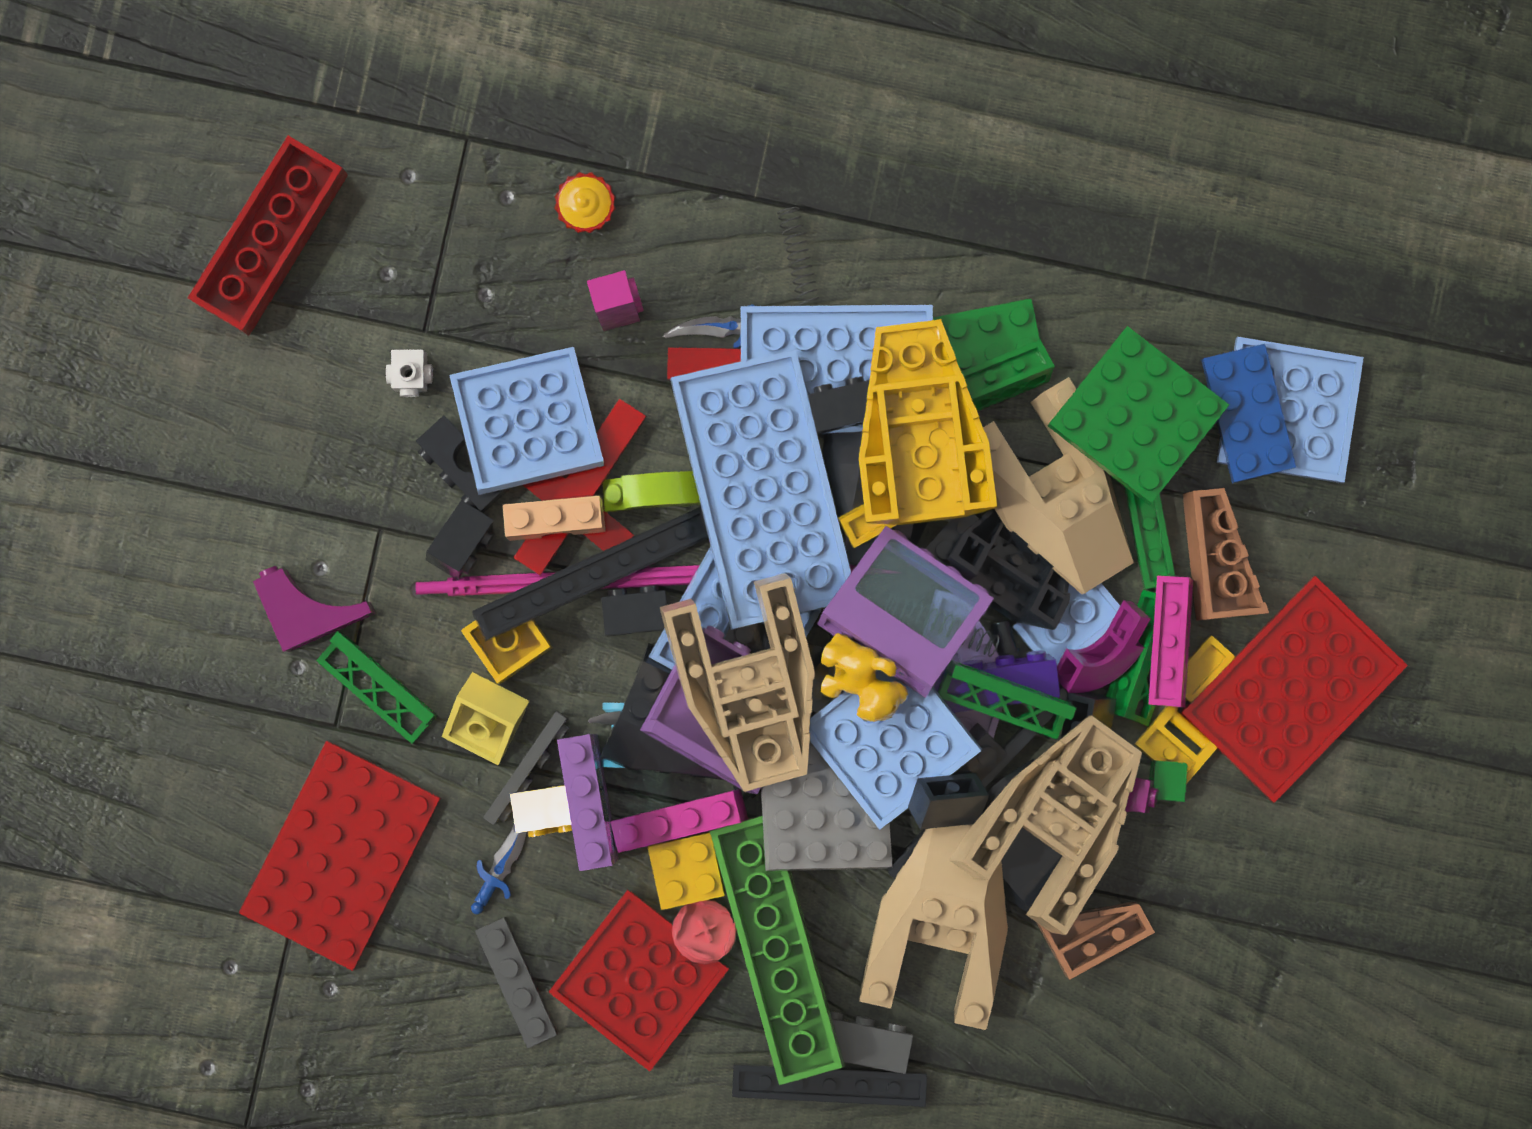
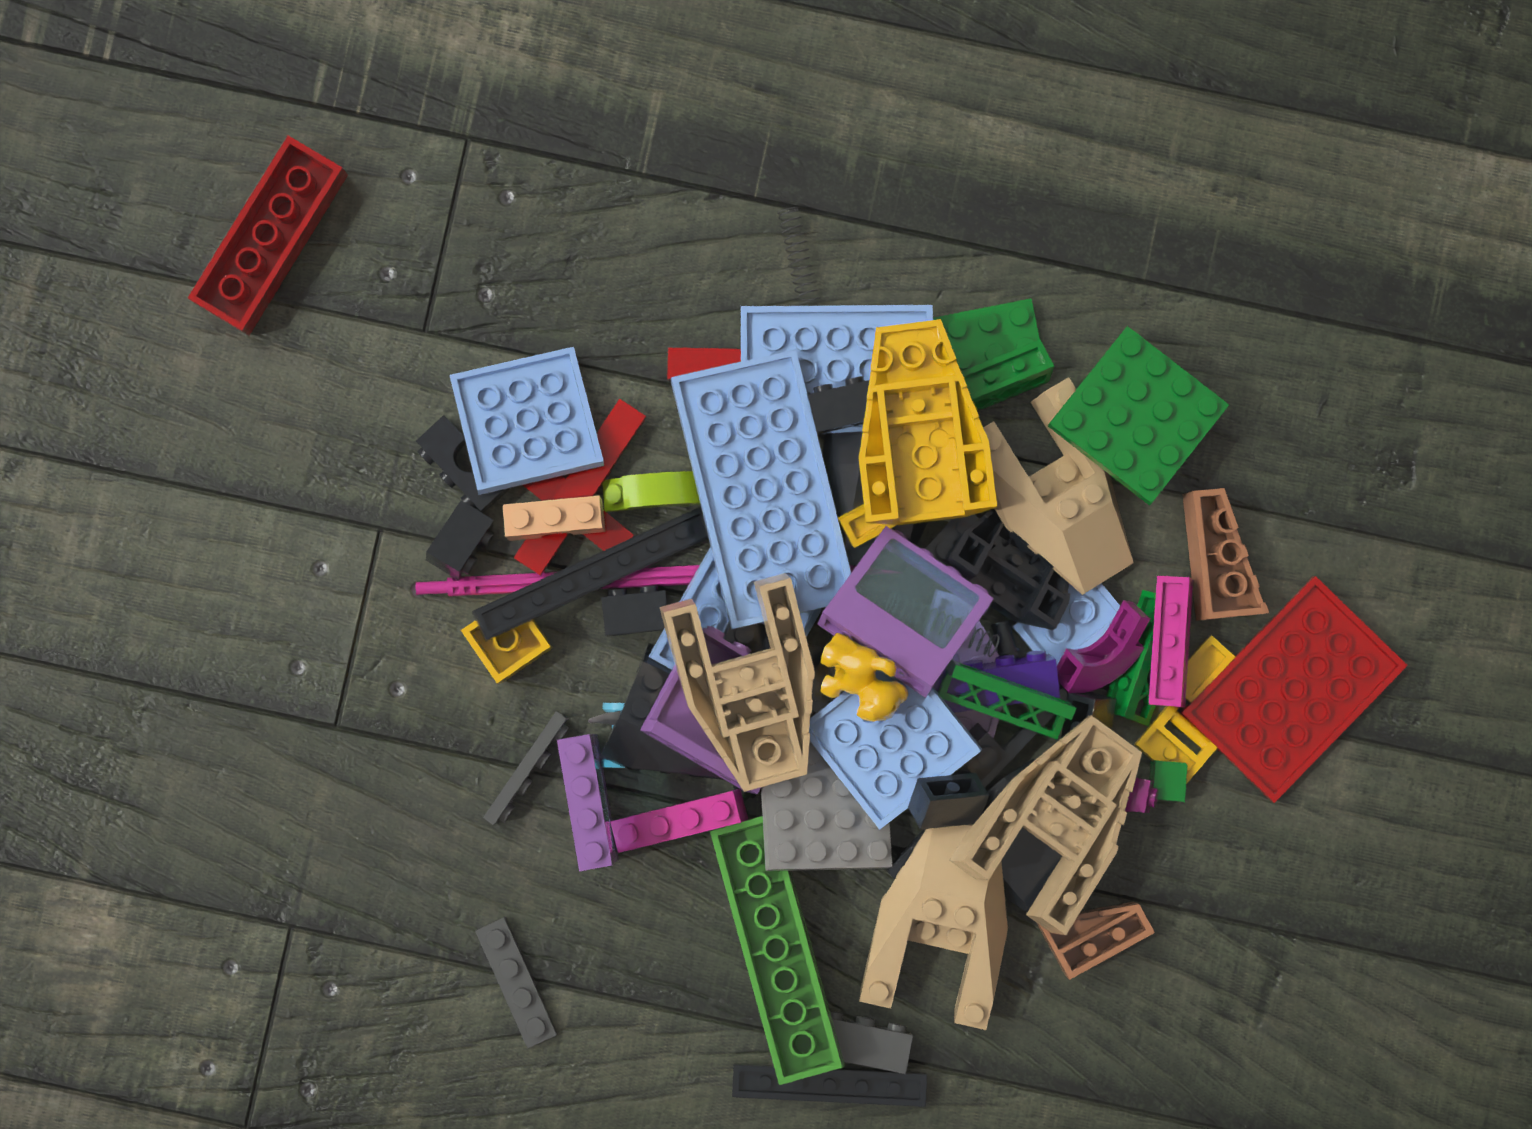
(297, 616): magenta arch -> none
(340, 855): red plate -> none
(383, 678): green fence -> none
(401, 363): white brick -> none
(485, 718): light yellow slope -> none
(501, 867): piece -> none
(541, 811): brick -> none
(584, 202): yellow piece -> none
(615, 300): dark pink brick -> none
(636, 981): red plate -> none
(686, 870): yellow brick -> none
(704, 931): coral tile -> none
(709, 326): flat silver piece -> none
(1150, 539): green plate -> none
(1253, 423): blue plate -> none
(1317, 403): light blue plate -> none

